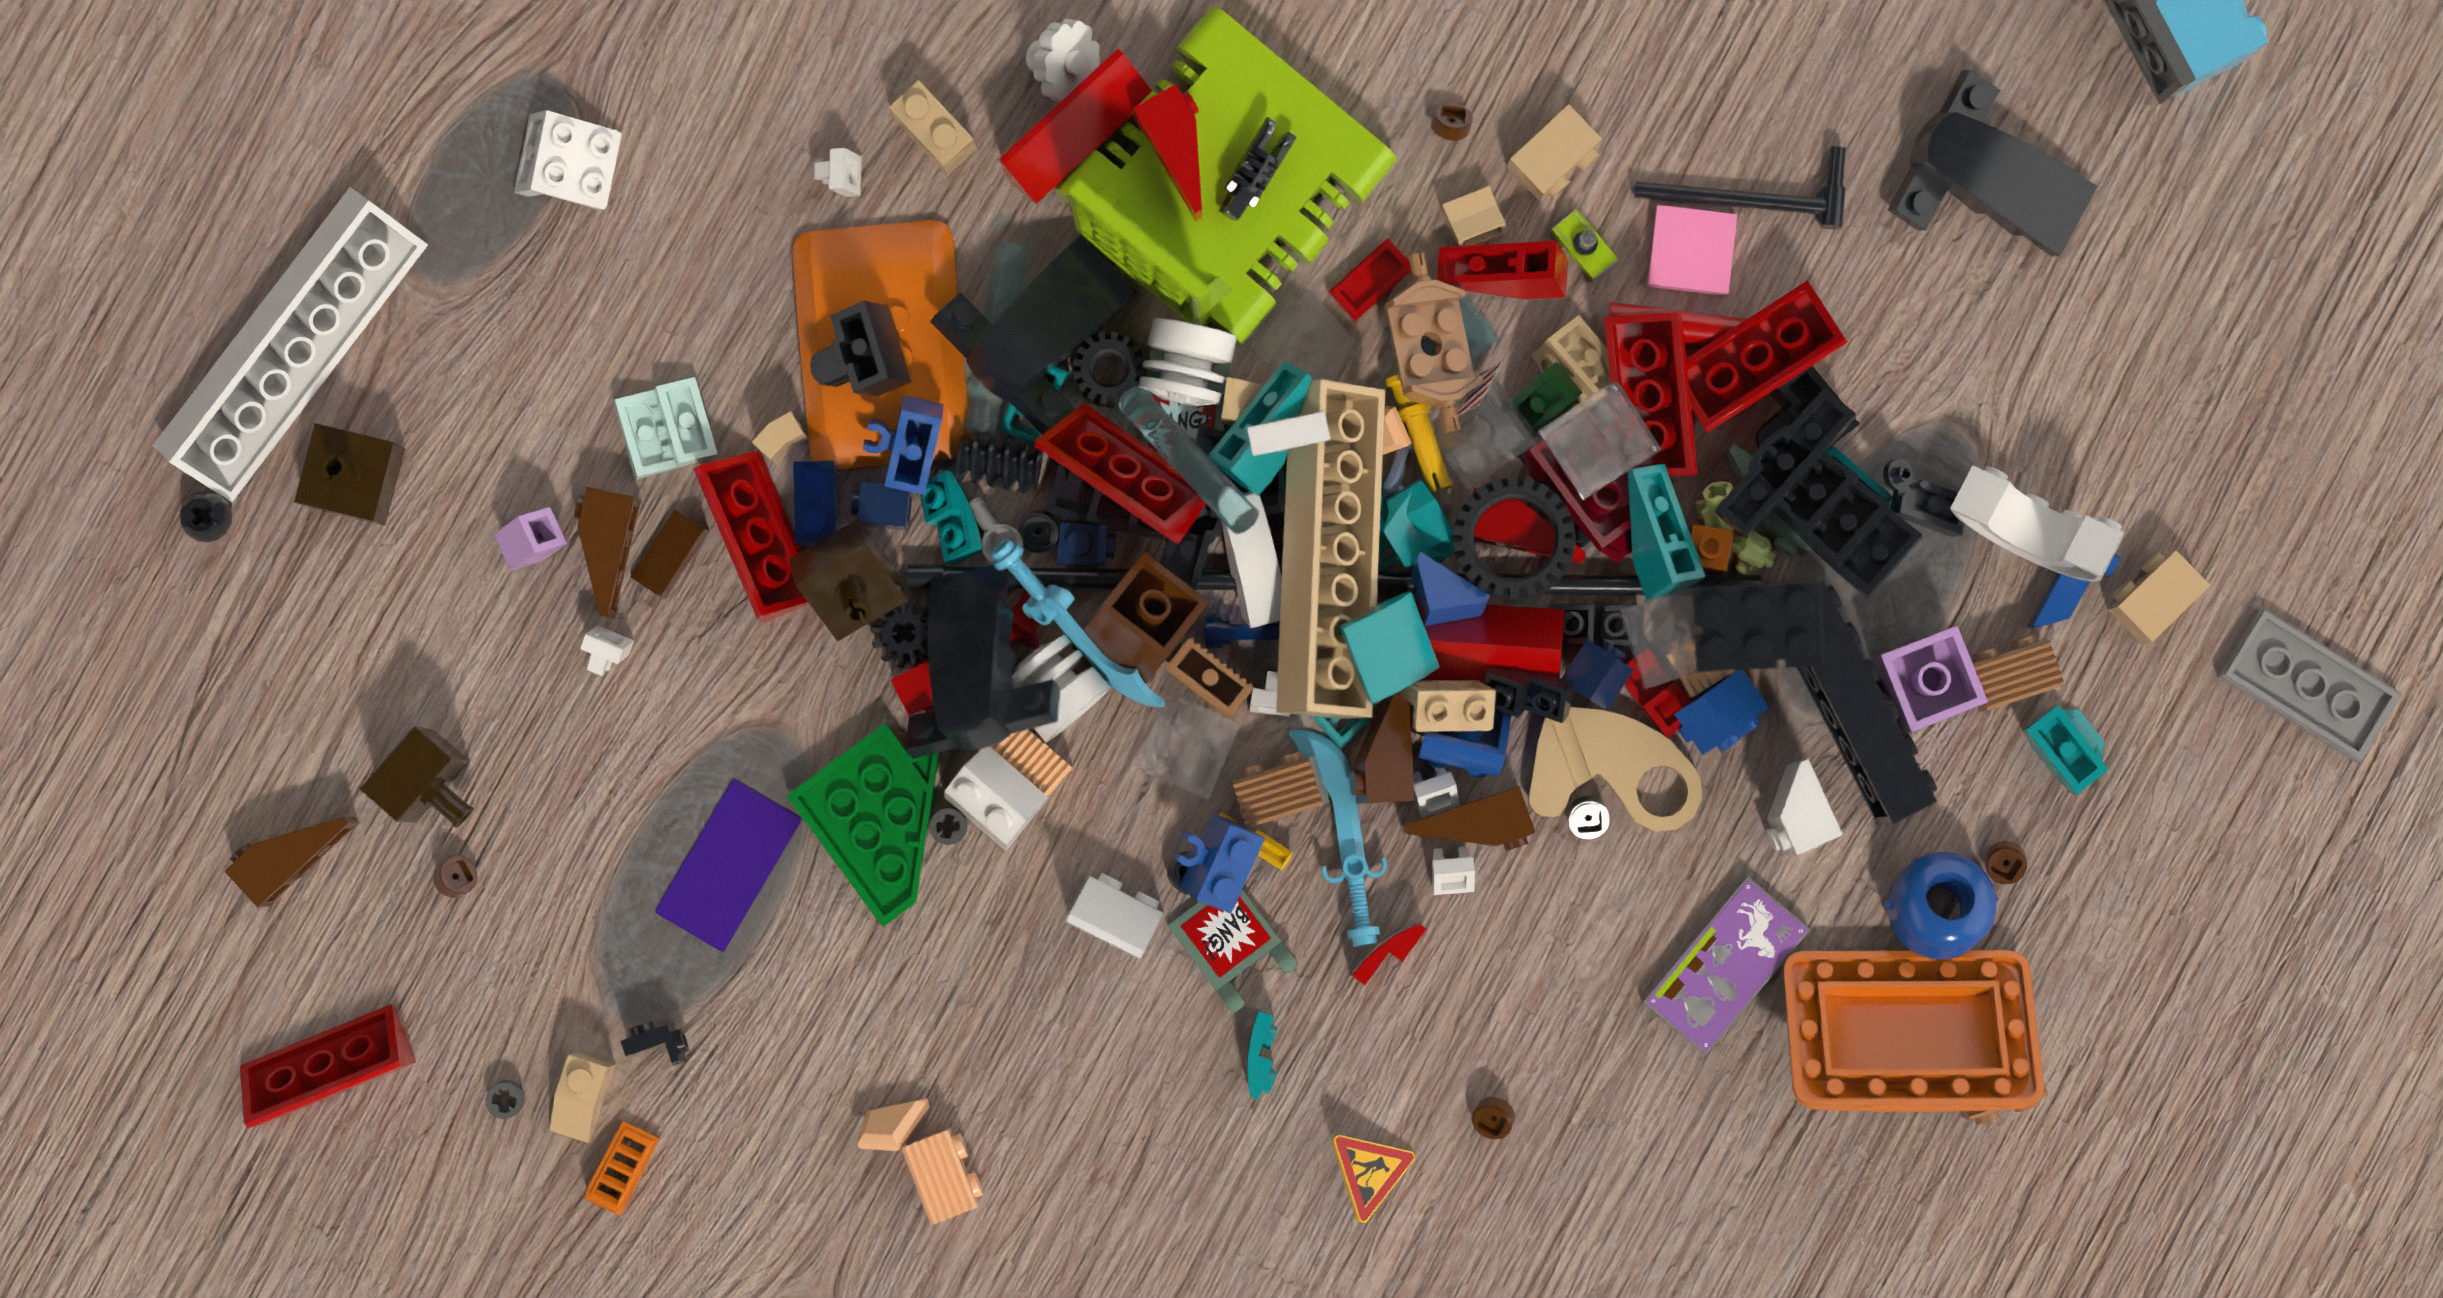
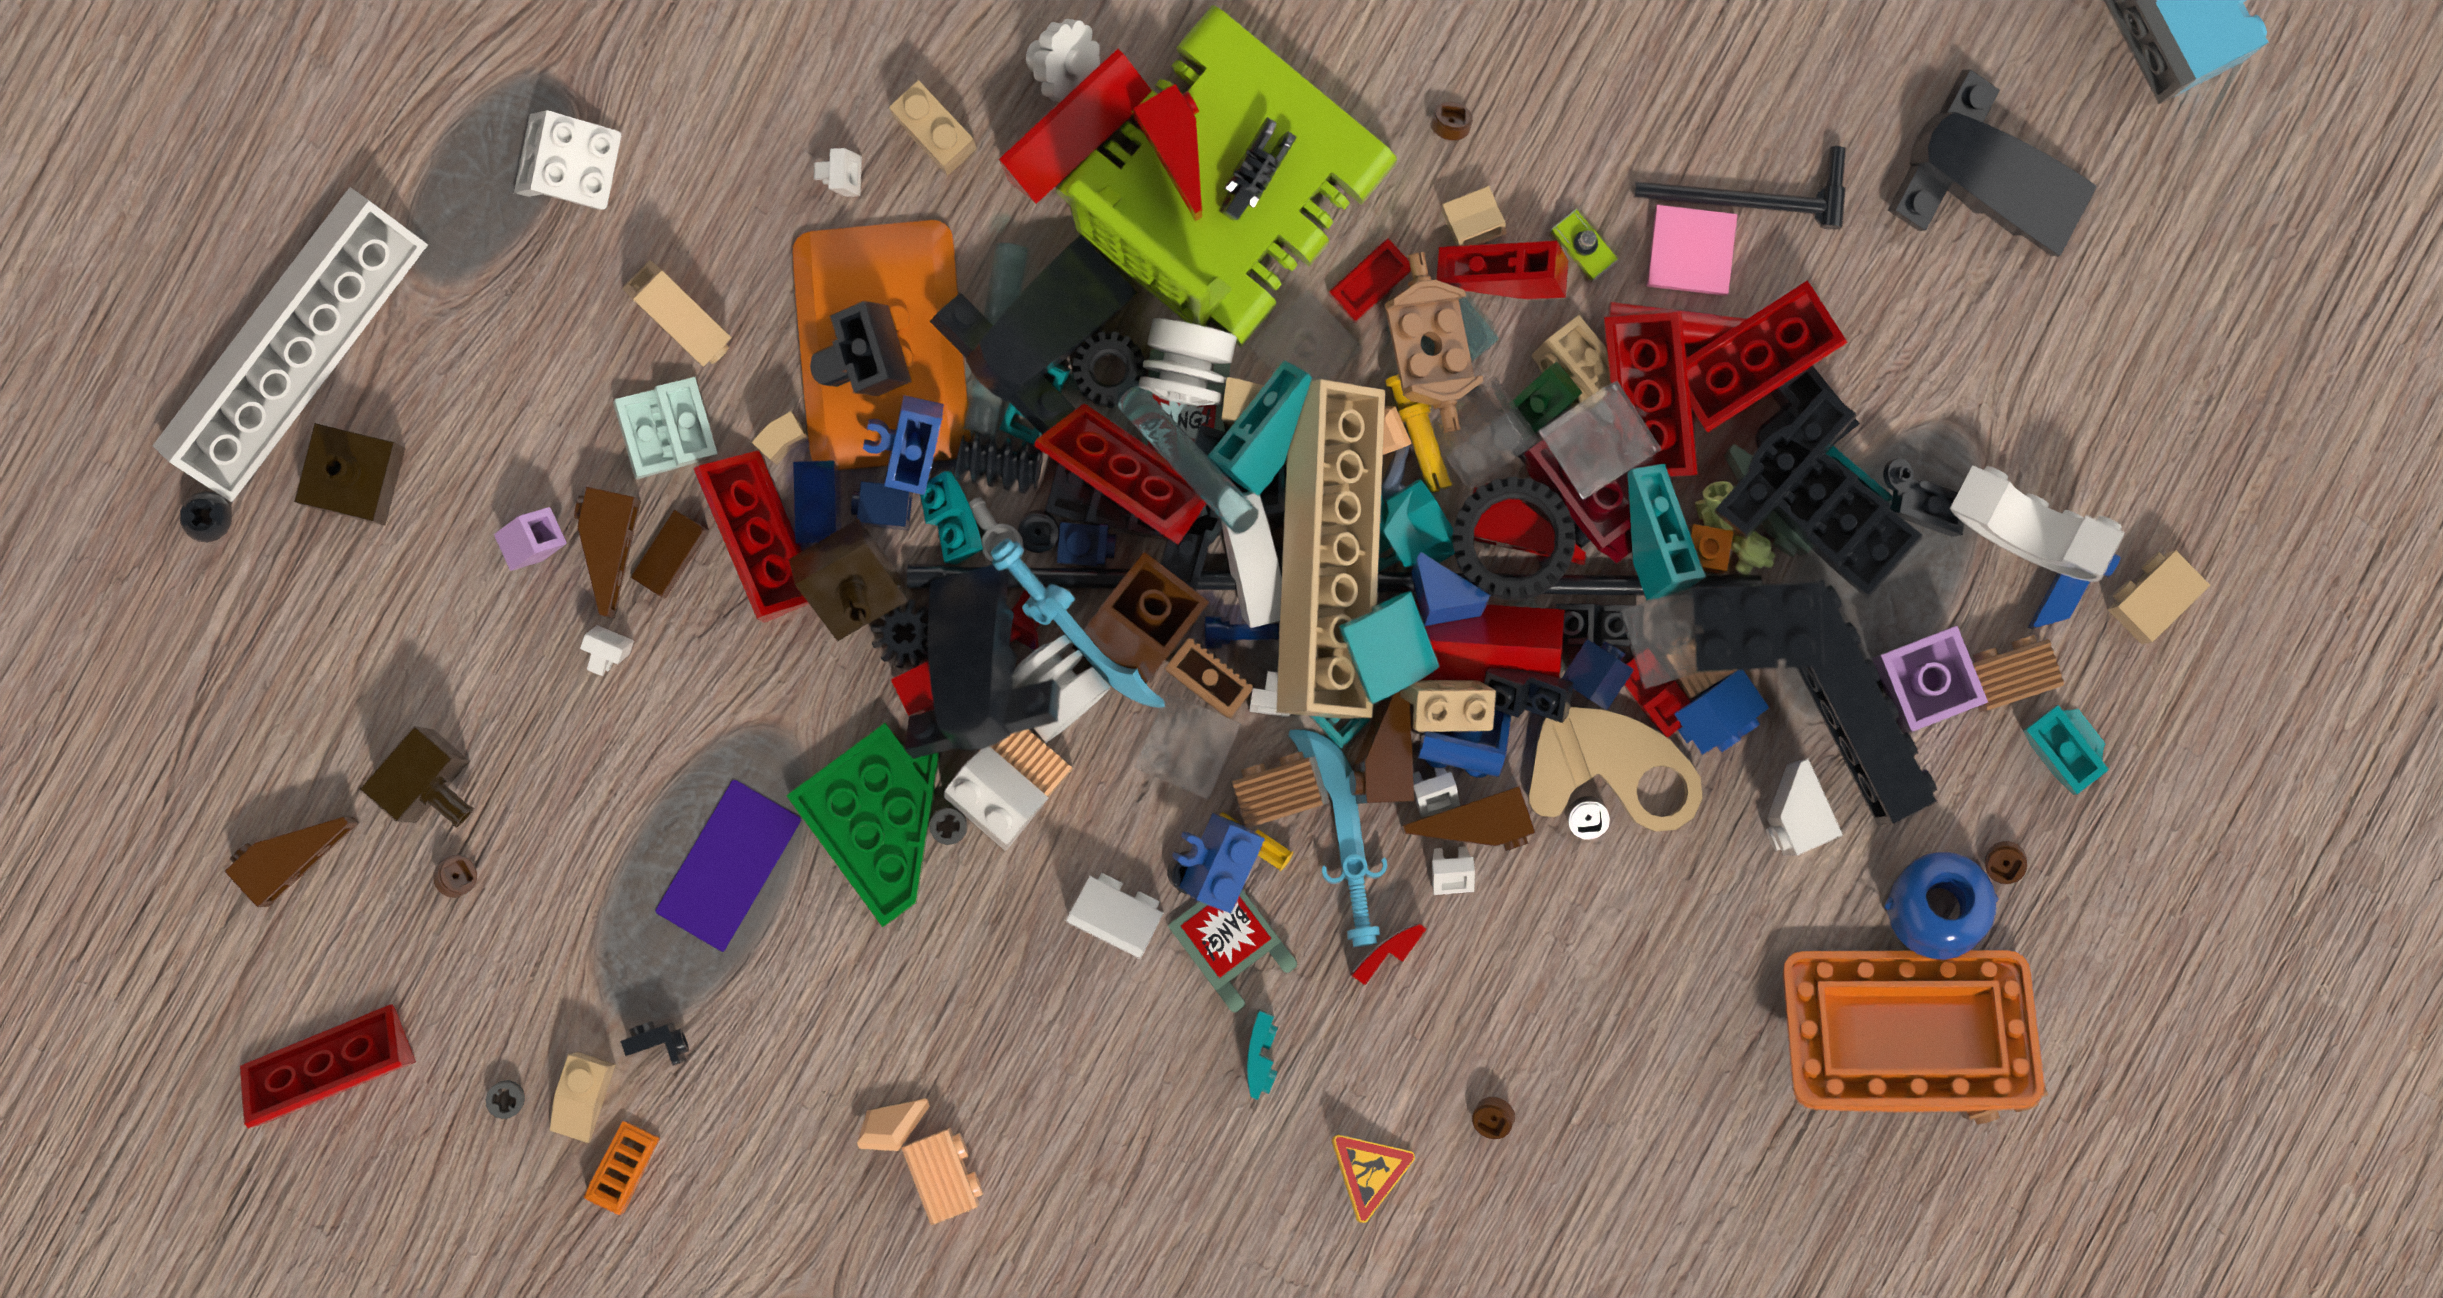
(678, 314): none -> tan slope
(1288, 433): white sticker -> none
(1476, 395): sticker -> none
(1555, 153): tan brick -> none
(1726, 965): medium lavender tile -> none
(2309, 685): light grey tile -> none

